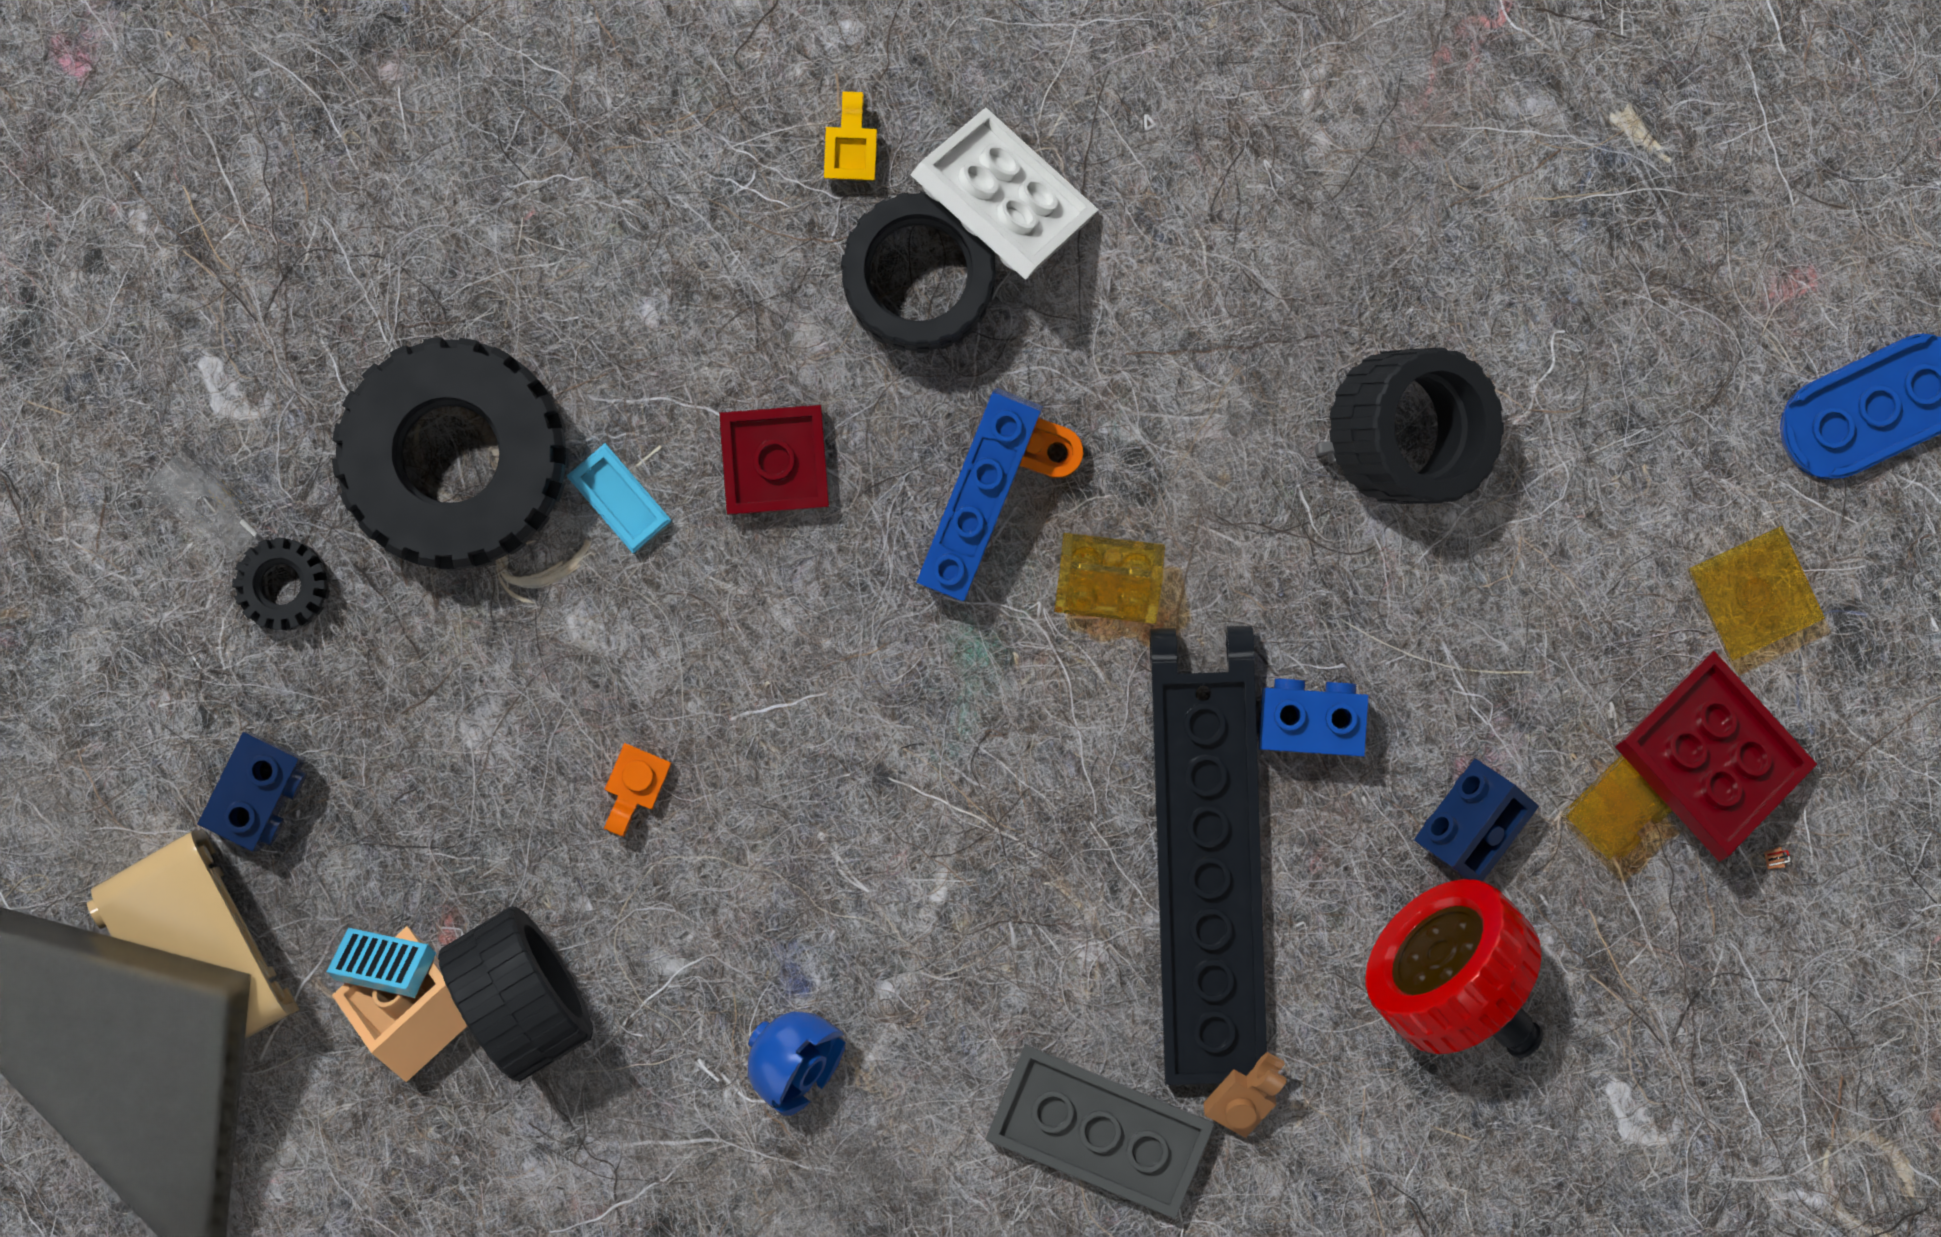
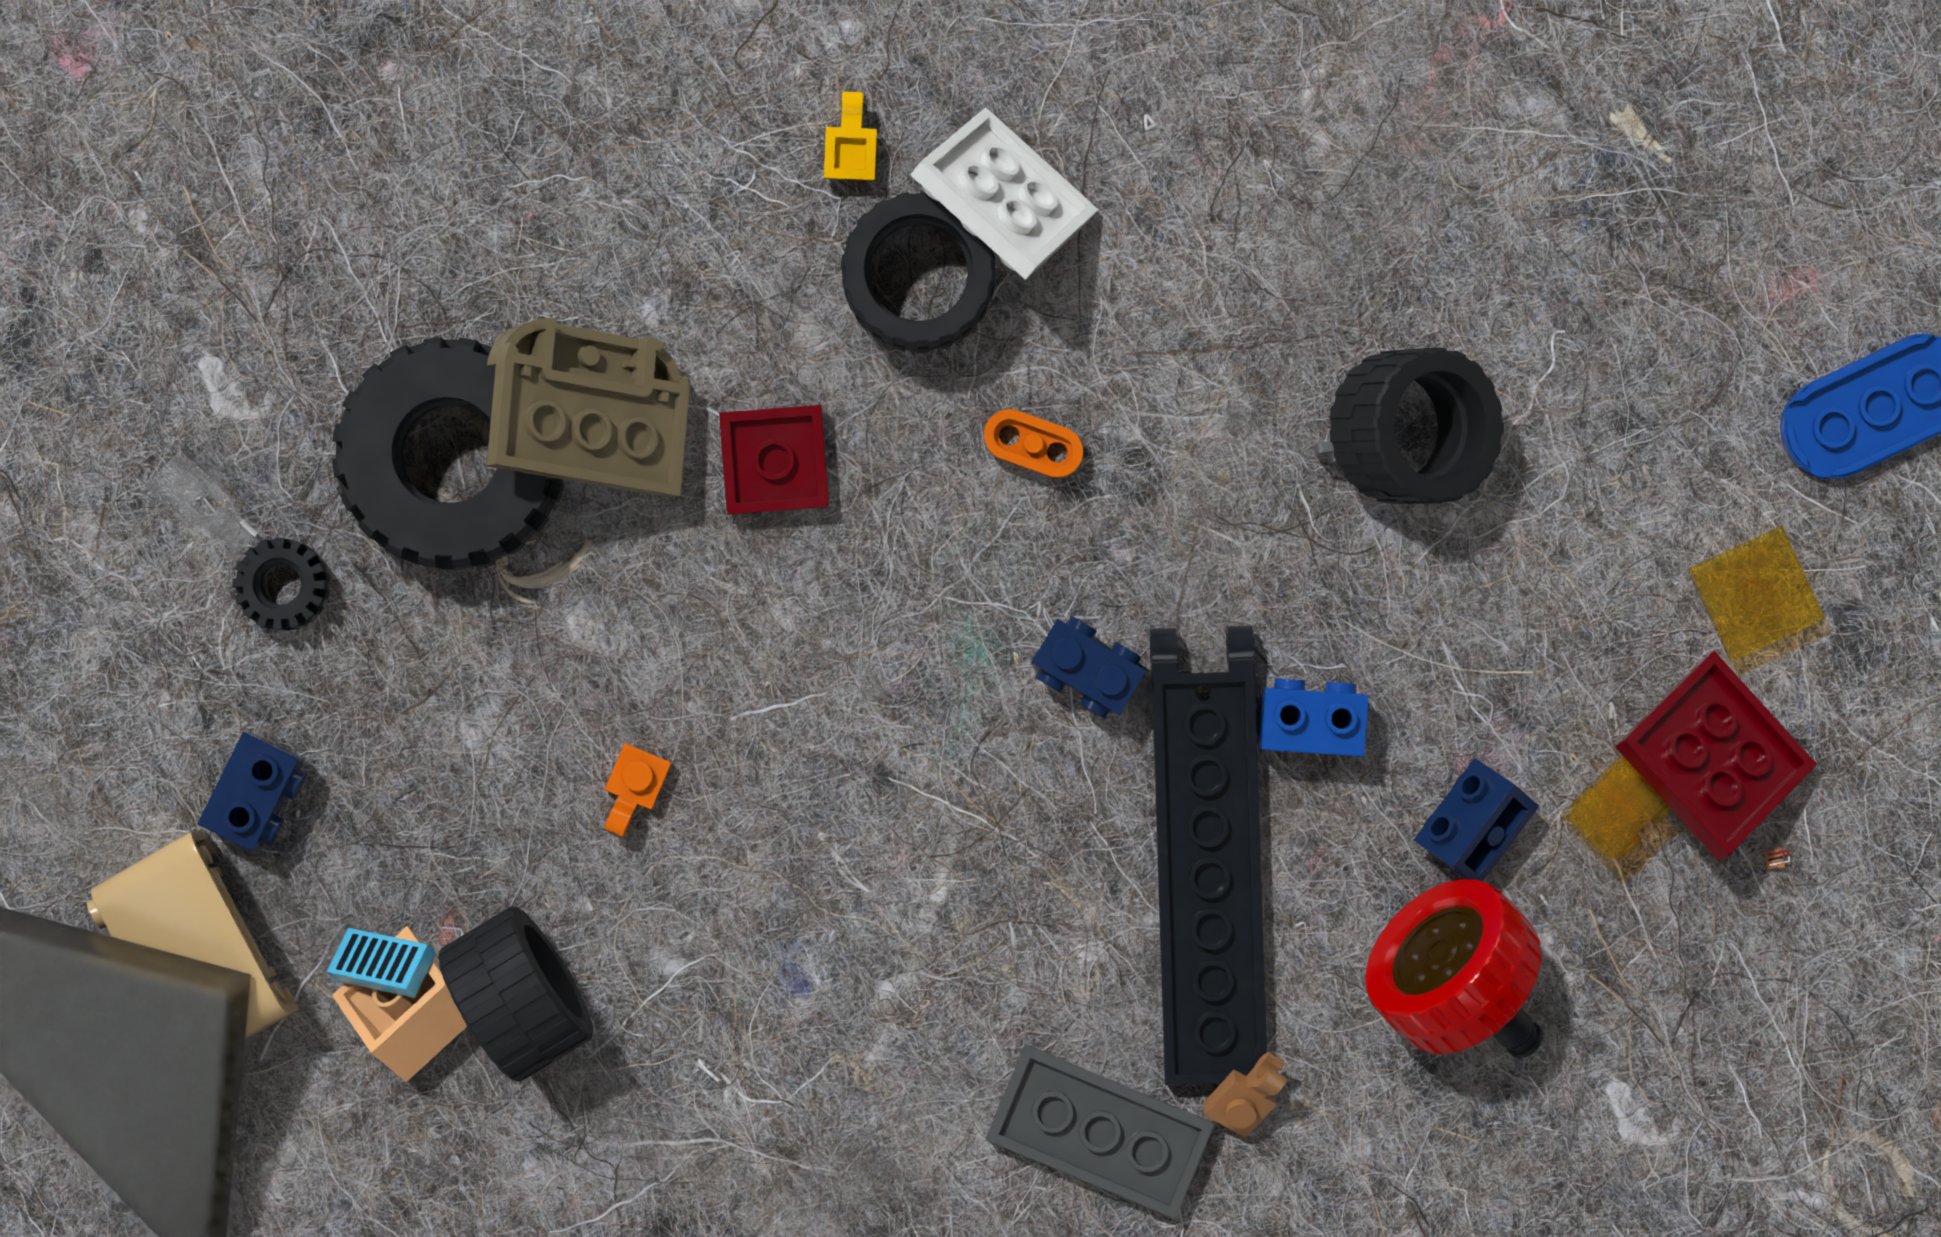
(588, 408): none -> dark tan plate
(619, 498): medium azure tile -> none
(791, 1057): blue cylinder -> none
(979, 494): blue brick -> none
(1098, 673): none -> dark blue brick
(1108, 582): clear yellow brick -> none

